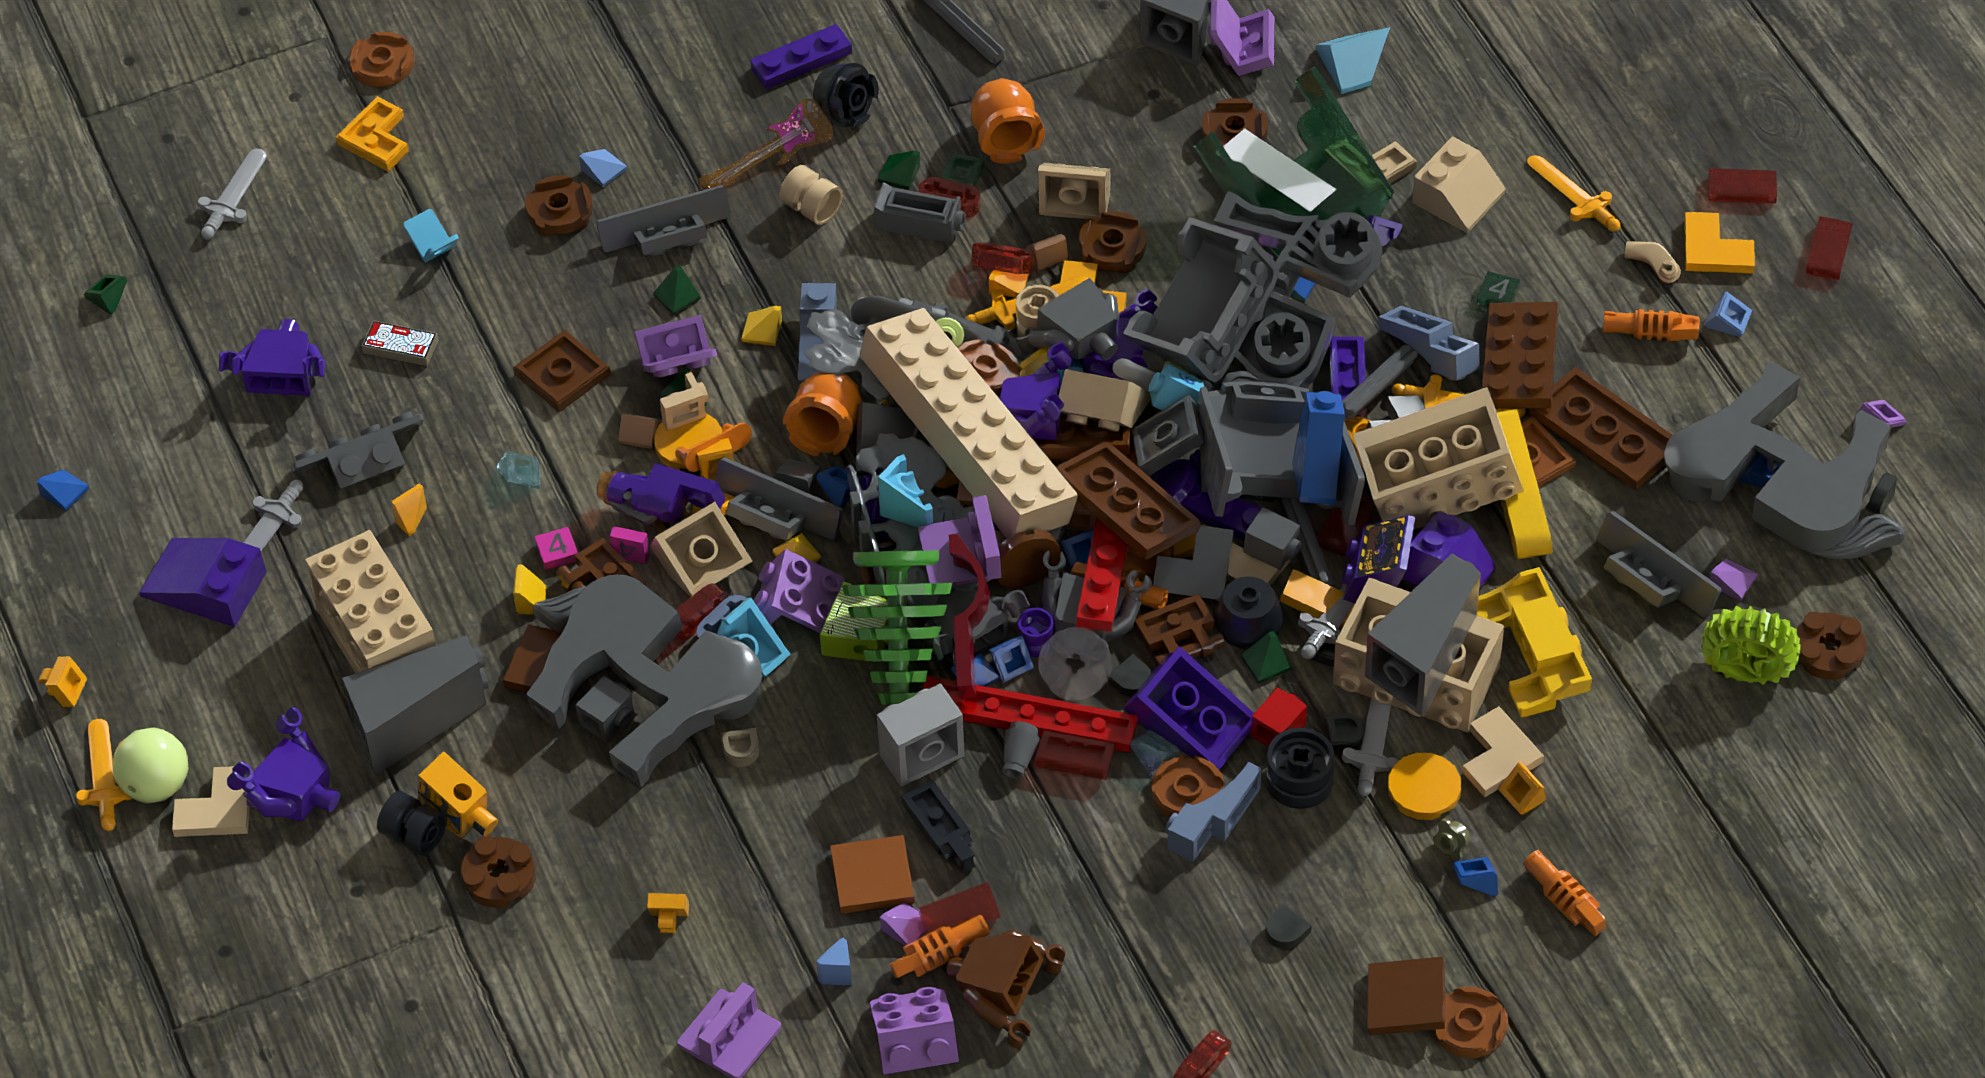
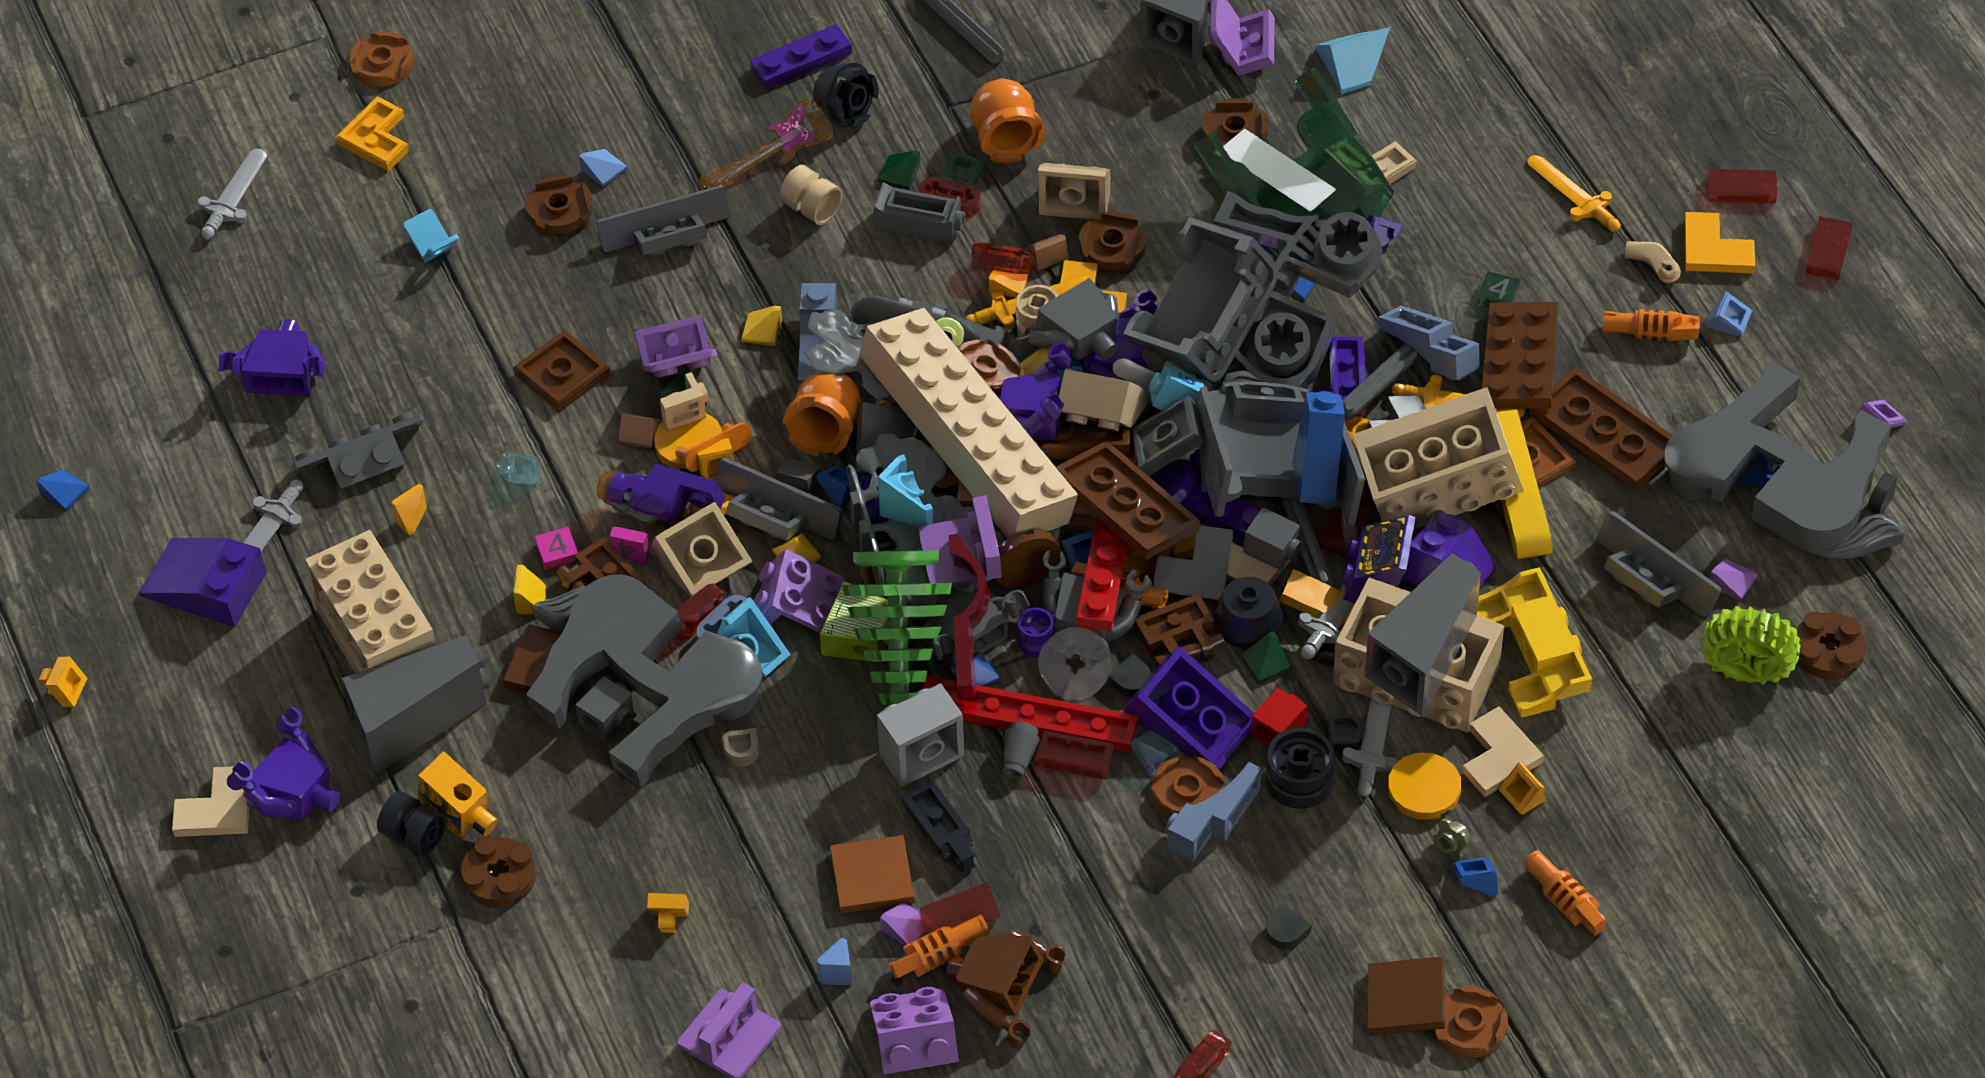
(104, 792): light orange sword -> none
(107, 292): dark green slope -> none
(150, 765): yellowish green piece -> none
(400, 343): tile -> none
(676, 291): dark green slope -> none
(1011, 658): blue slope -> none
(1457, 185): tan slope -> none

